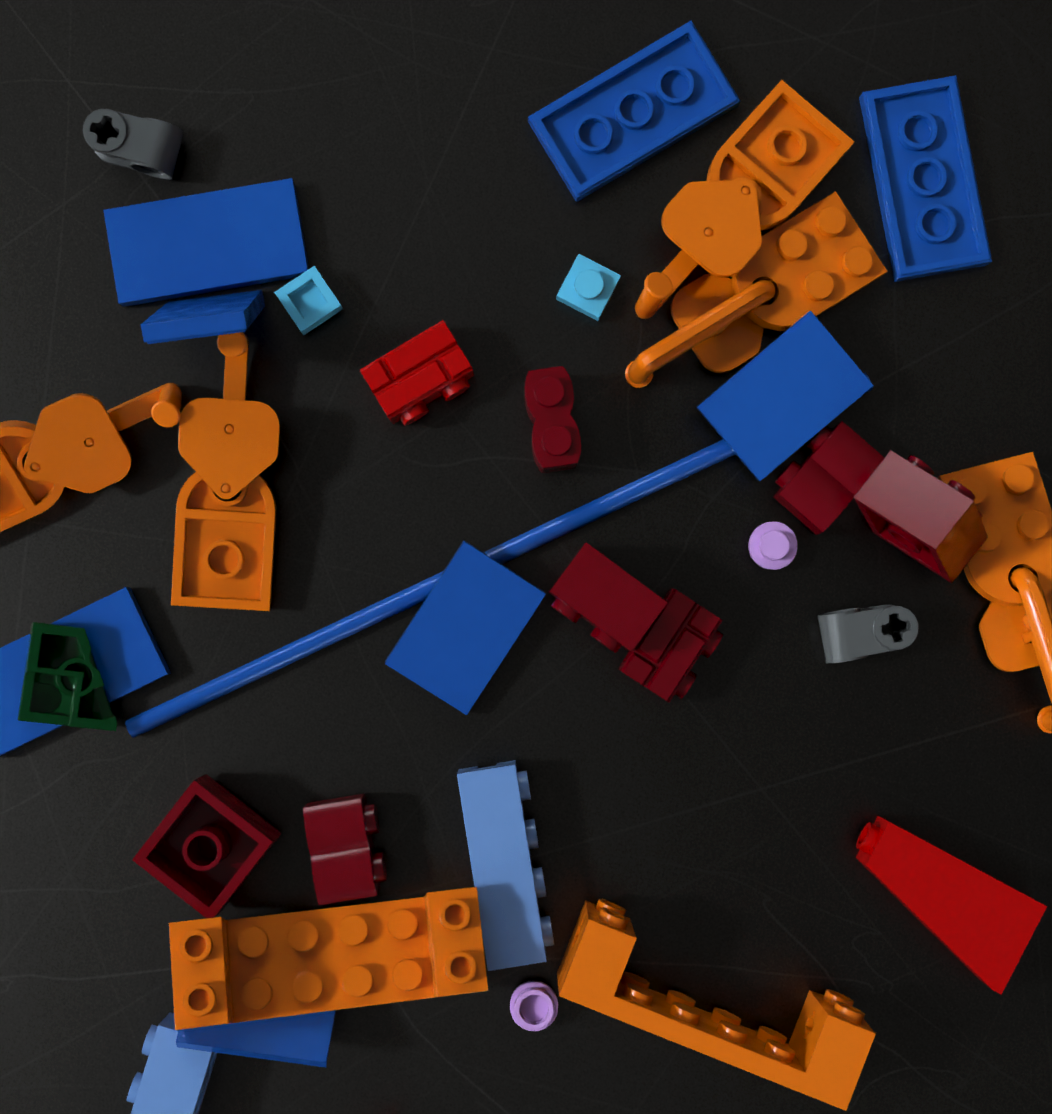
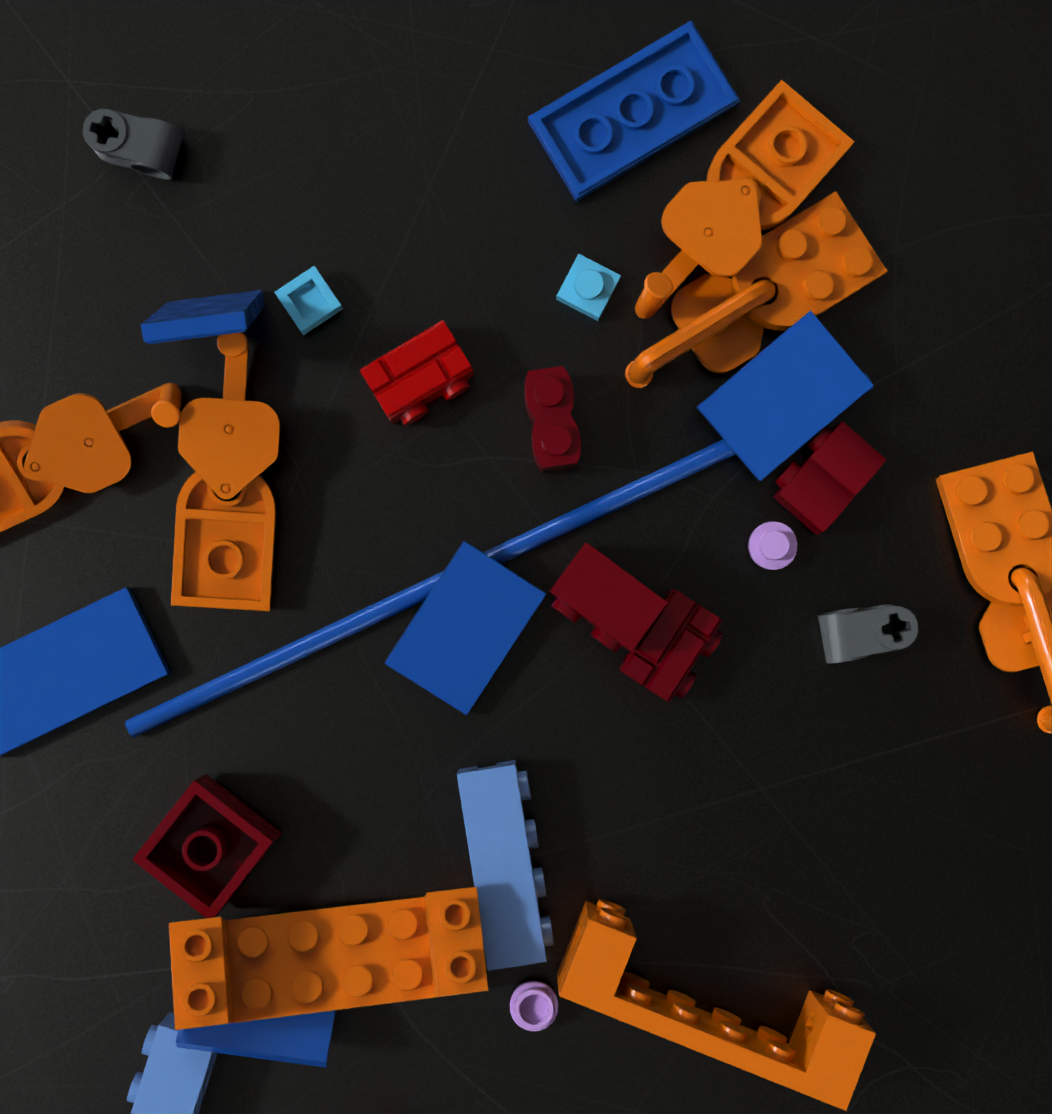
(63, 681): dark green slope -> none
(206, 242): blue tile -> none
(343, 848): dark red brick -> none
(922, 514): dark red brick -> none
(925, 178): blue tile -> none
(962, 906): red slope -> none

